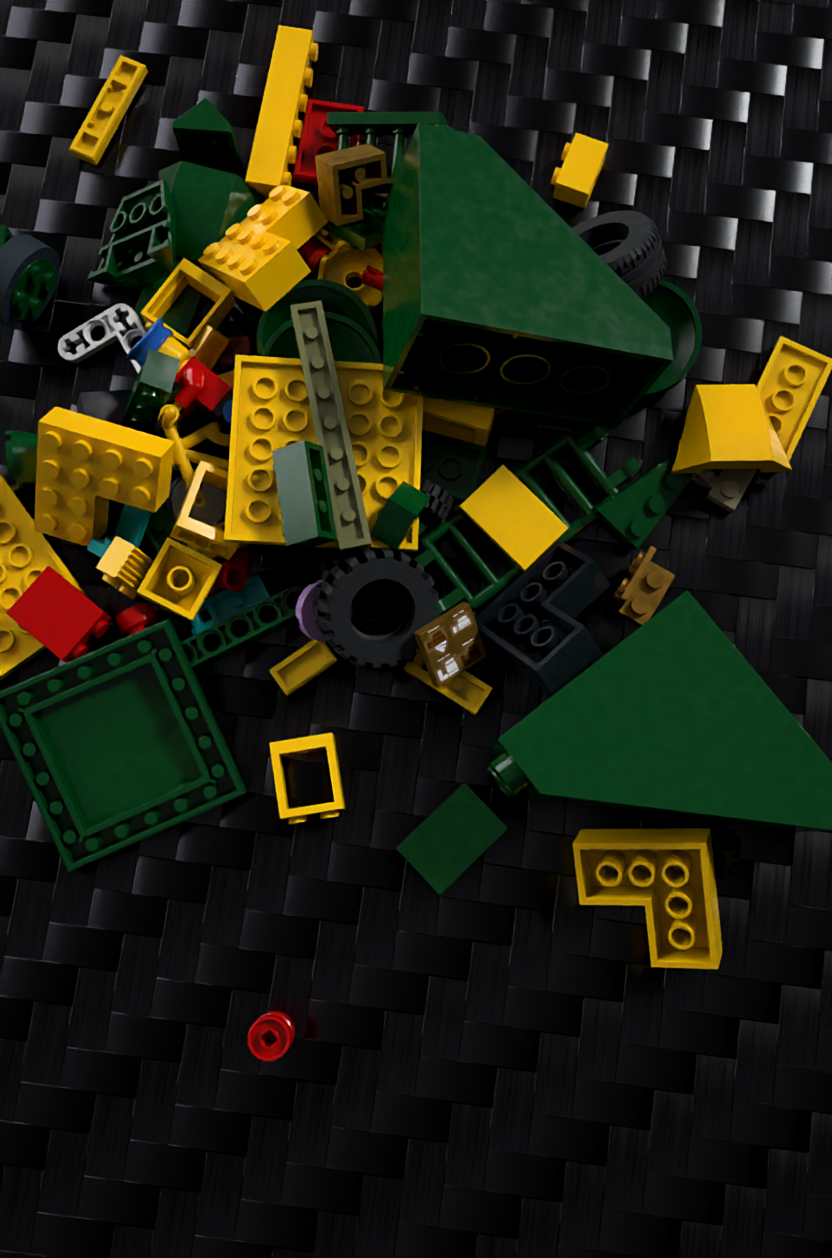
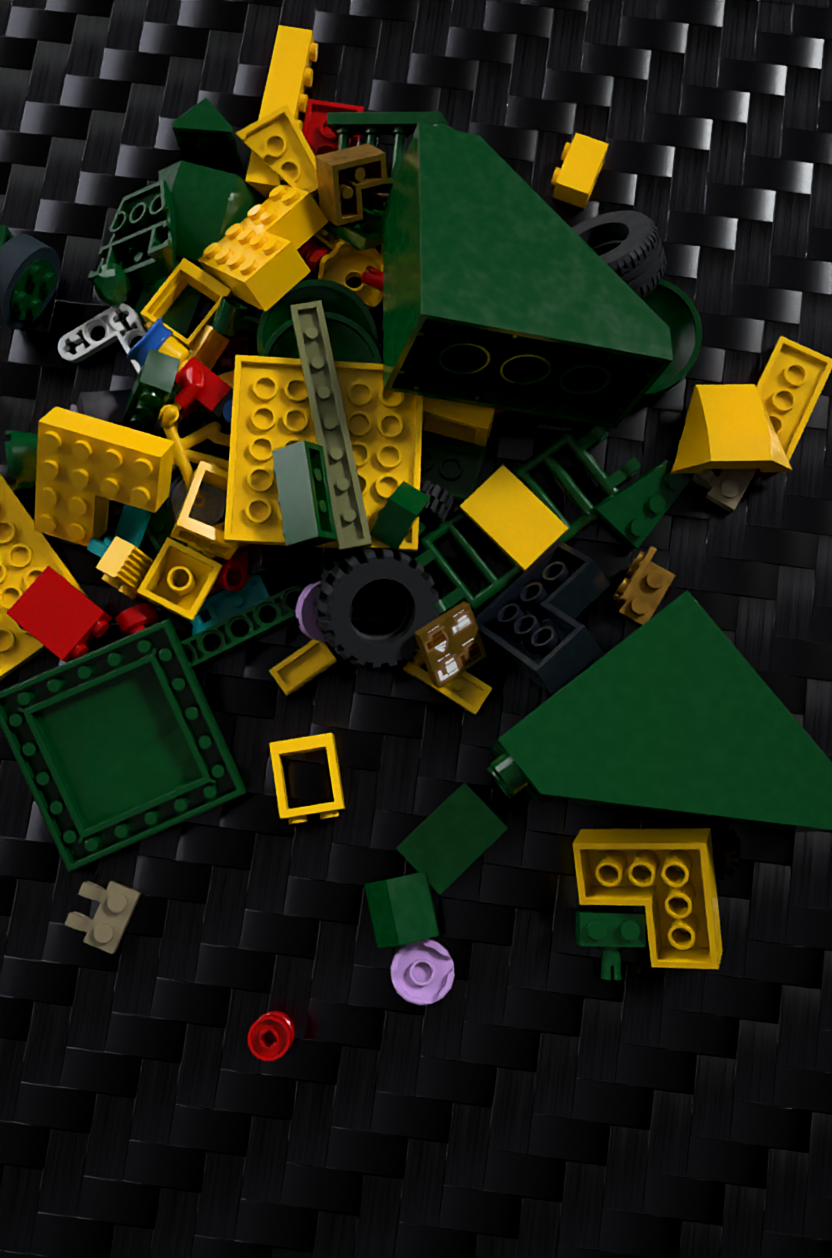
(108, 110): yellow plate -> none
(111, 916): none -> dark tan plate
(112, 285): none -> dark green rock
(235, 318): none -> dark green piece
(283, 148): none -> yellow wing
(402, 910): none -> dark green slope
(422, 972): none -> lavender tile
(611, 934): none -> dark green brick

